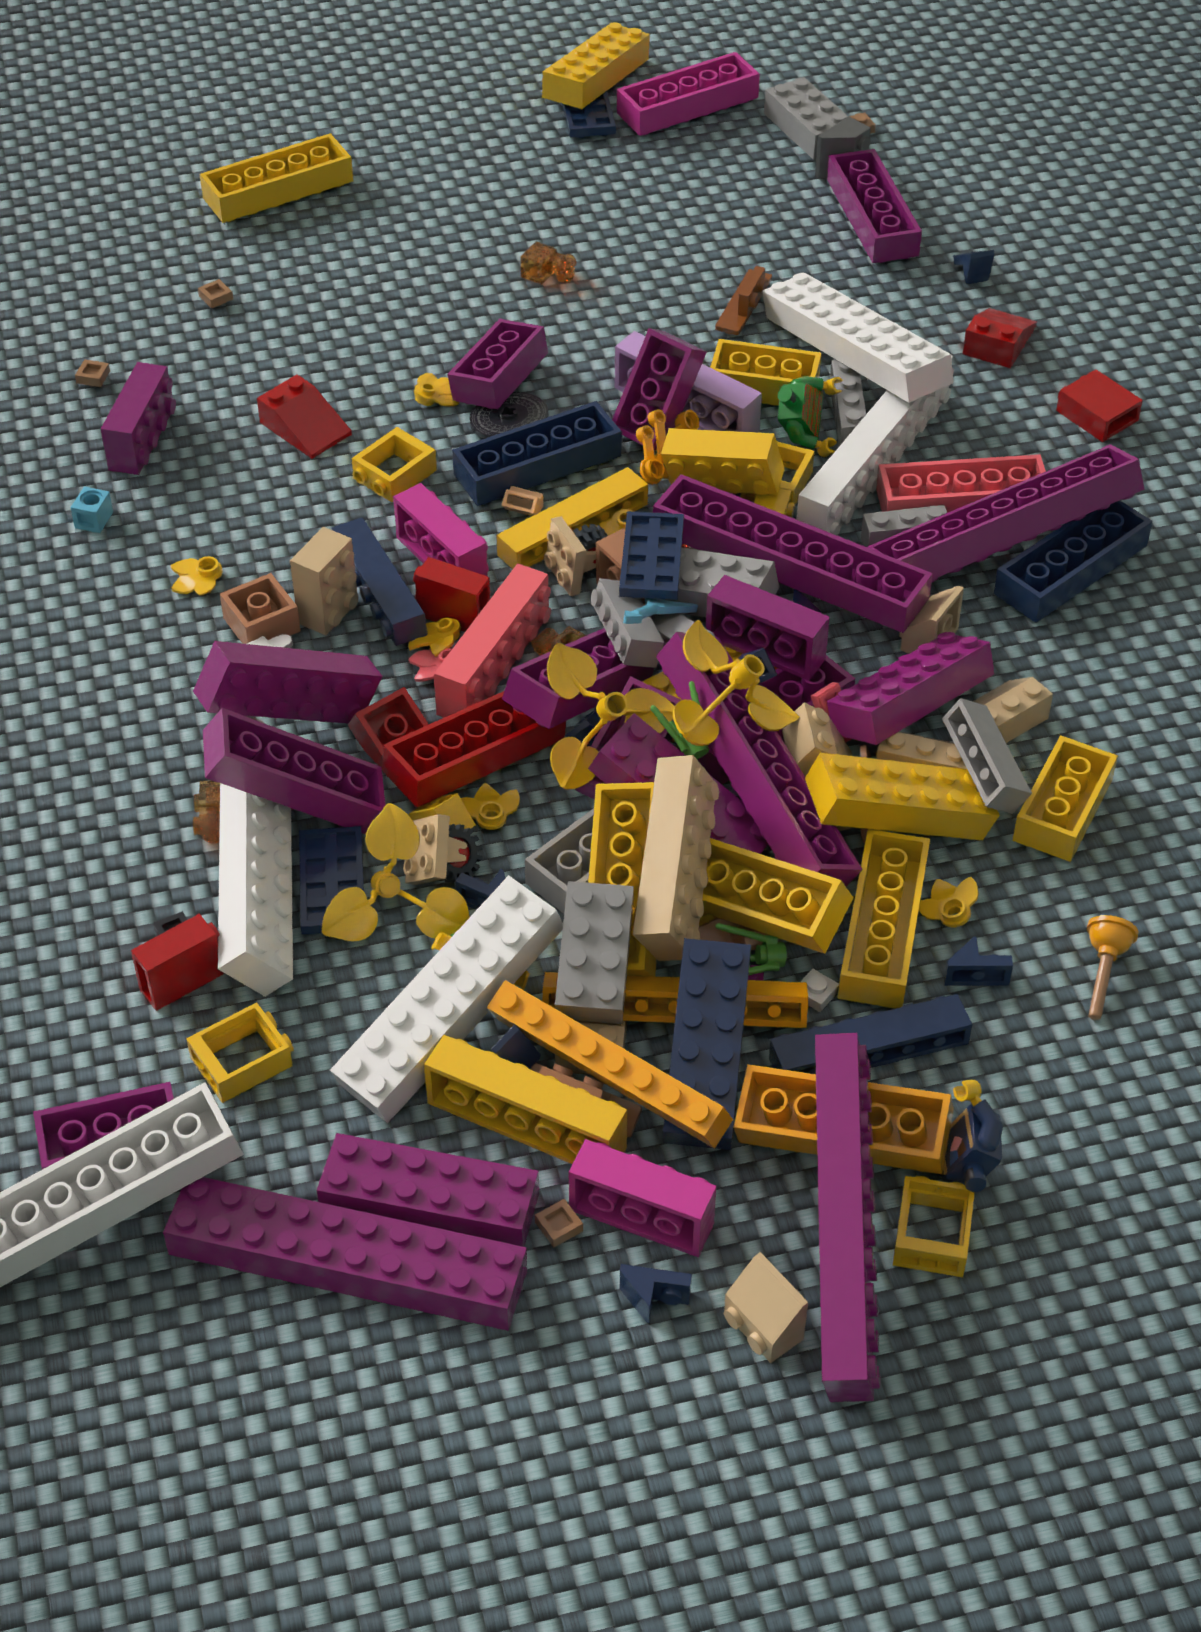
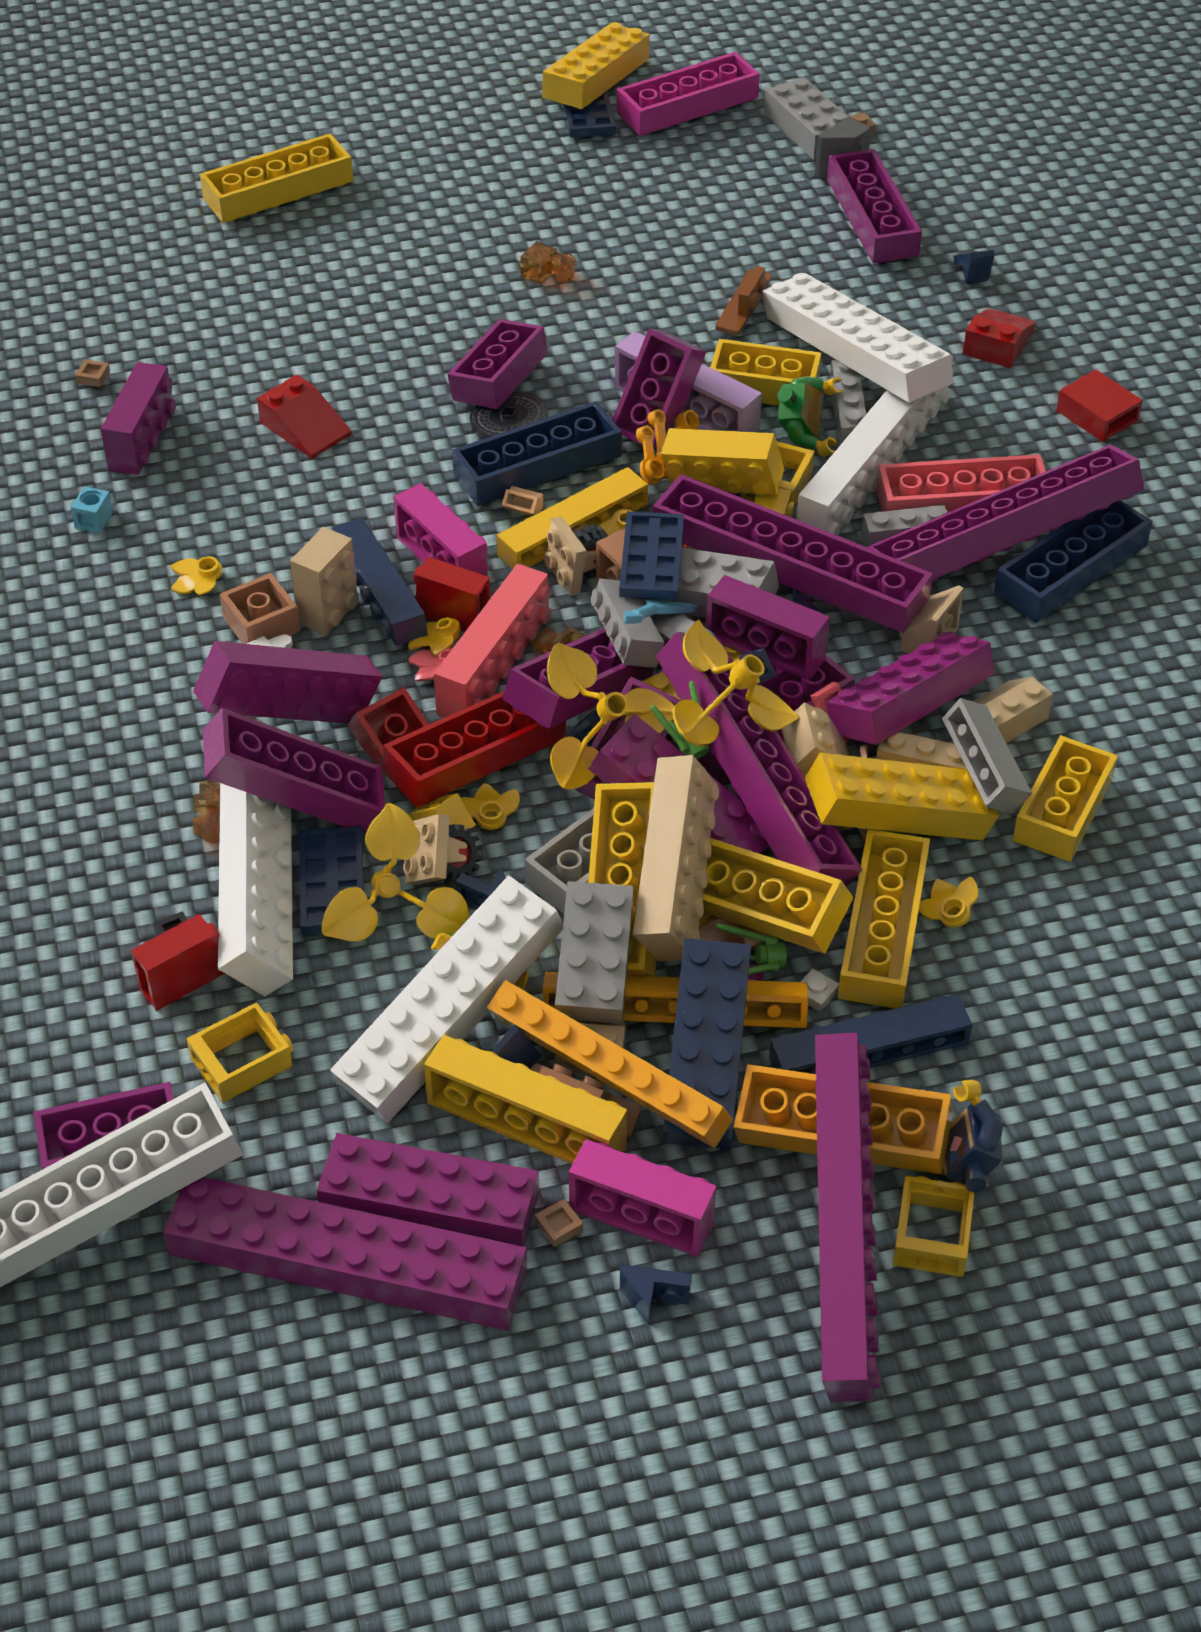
(215, 293): medium nougat plate -> none
(420, 464): yellow window -> none
(433, 390): yellow plate -> none
(766, 1309): tan slope -> none
(971, 969): dark blue slope -> none
(1111, 938): light orange piece -> none

